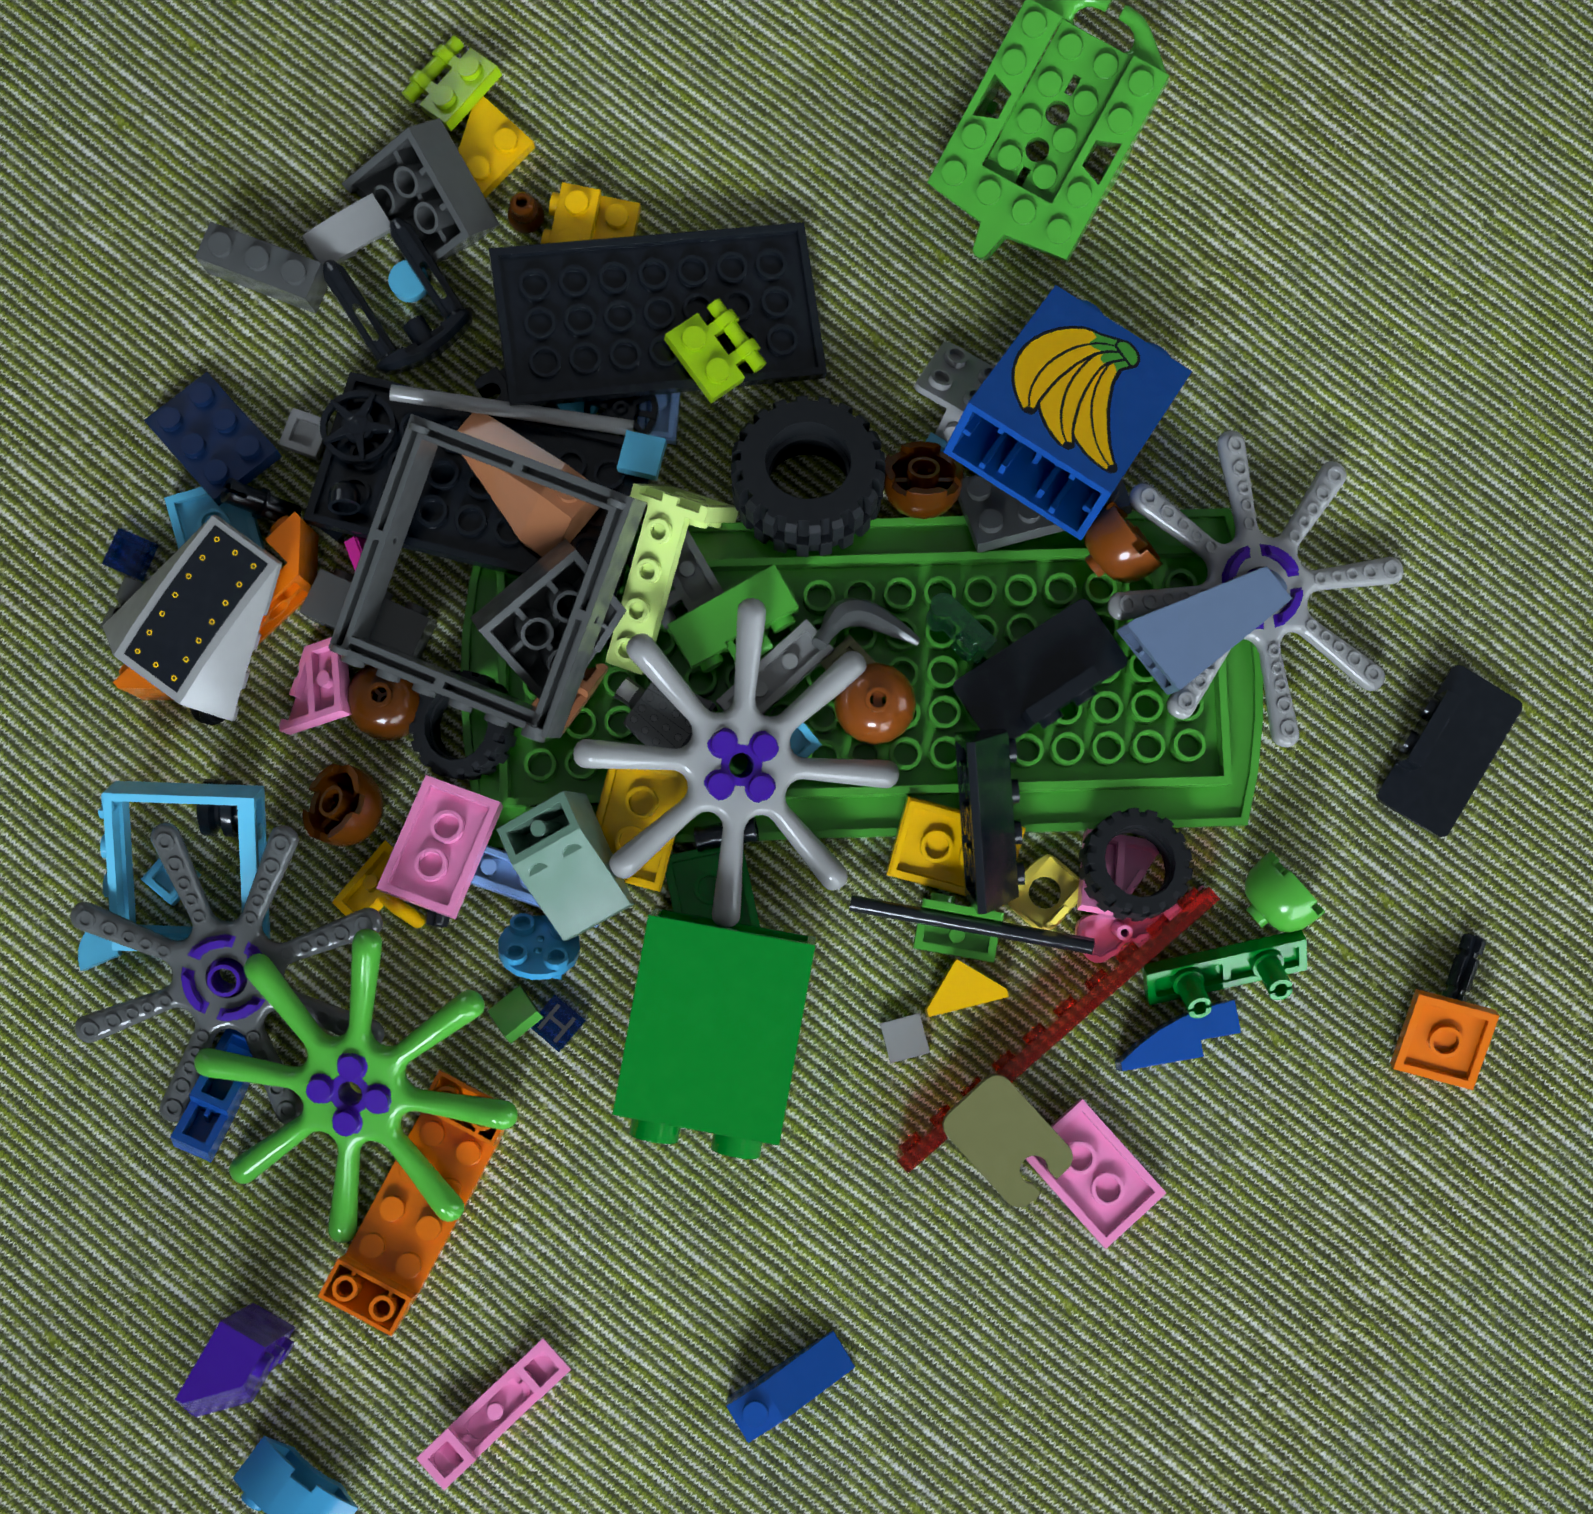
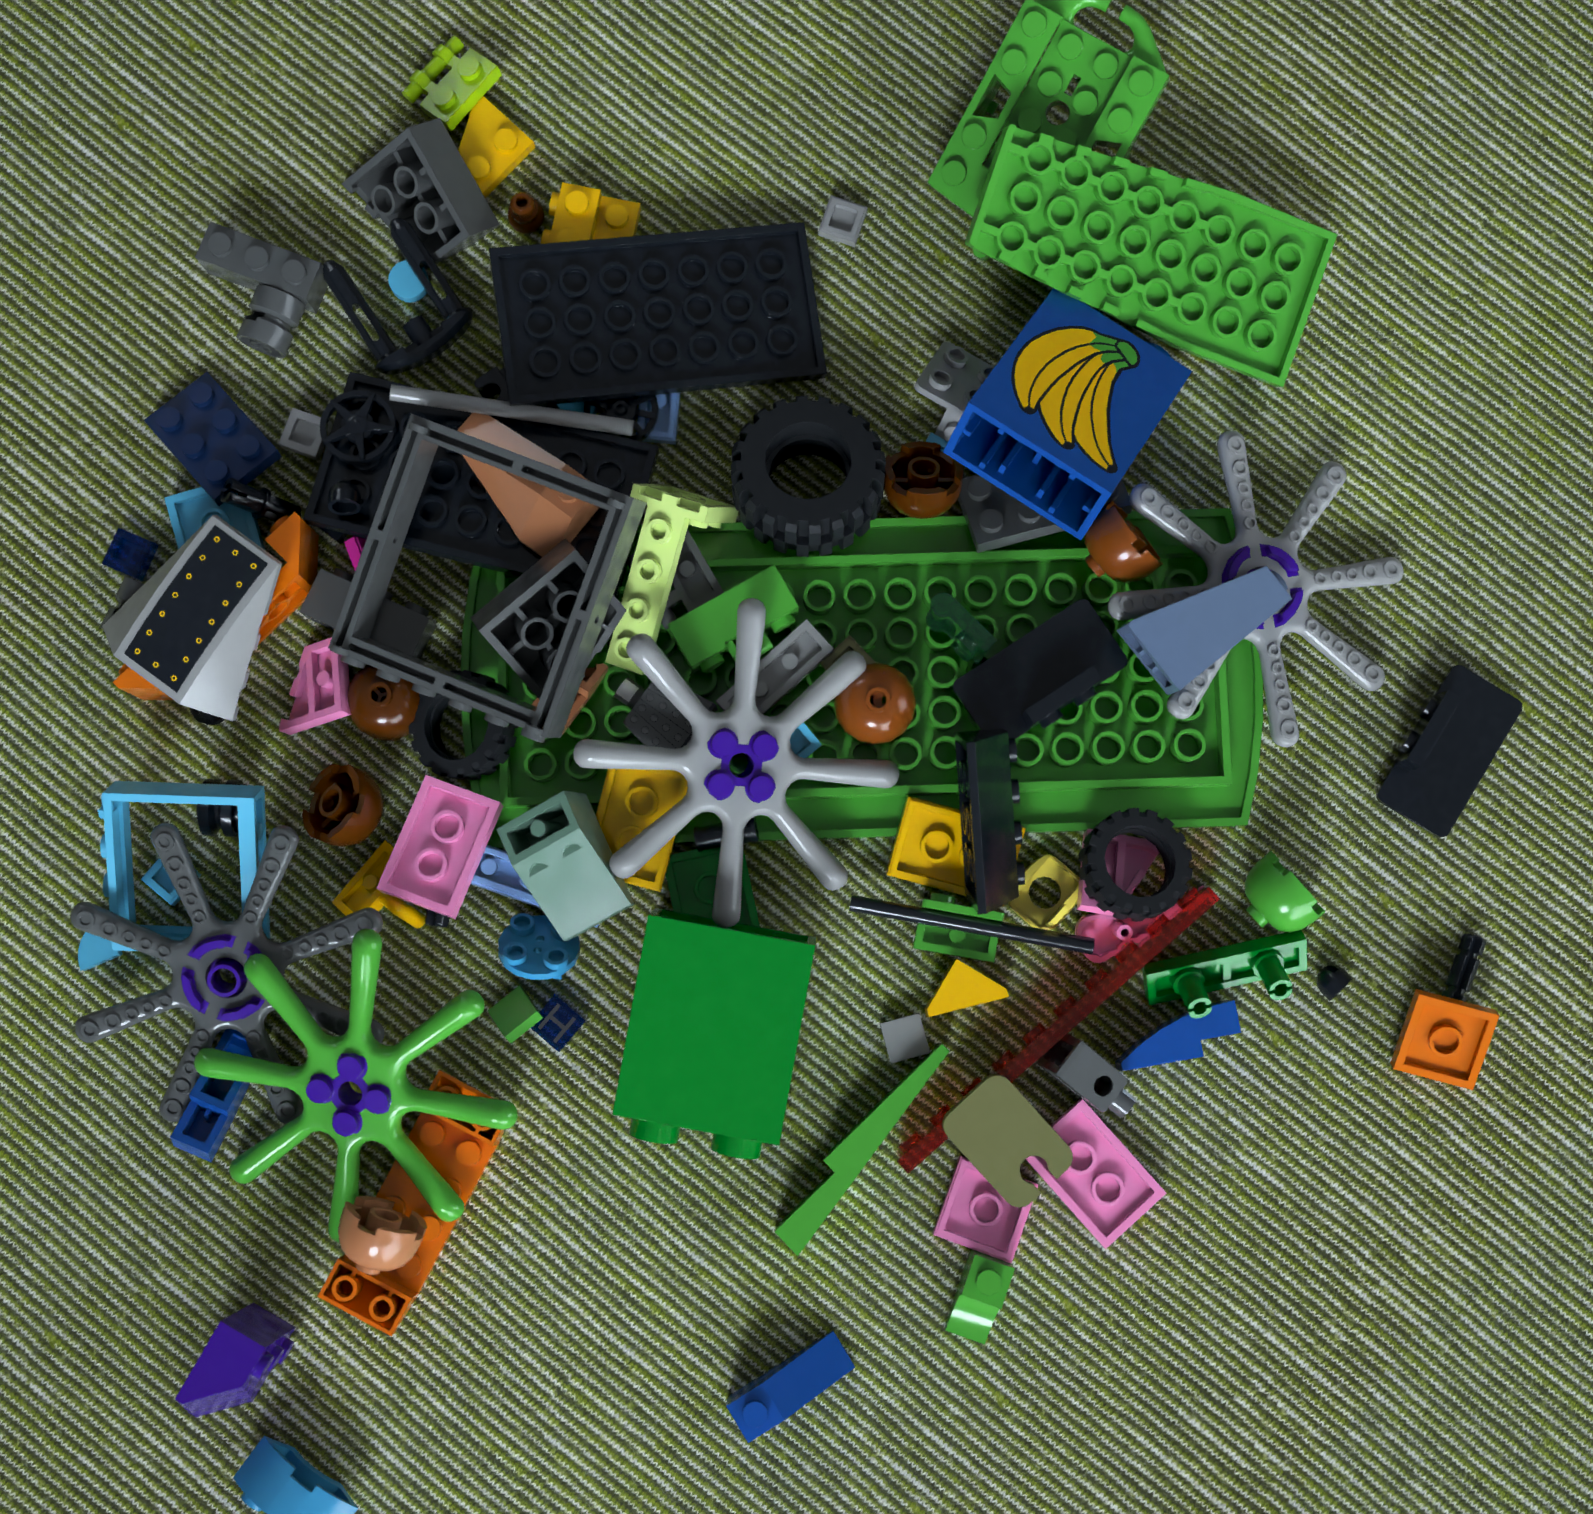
(271, 321): none -> dark grey wheel
(347, 231): light grey slope -> none
(379, 1236): none -> nougat cylinder
(493, 1413): bright pink slope -> none
(641, 455): medium azure tile -> none
(704, 356): lime plate -> none
(842, 221): none -> light grey tile
(853, 1153): none -> bright green slope
(863, 614): dark grey piece -> none
(979, 1216): none -> bright pink tile
(979, 1296): none -> bright green arch
(1087, 1075): none -> dark grey torso
(1154, 250): none -> bright green wing
(1332, 980): none -> black hinge

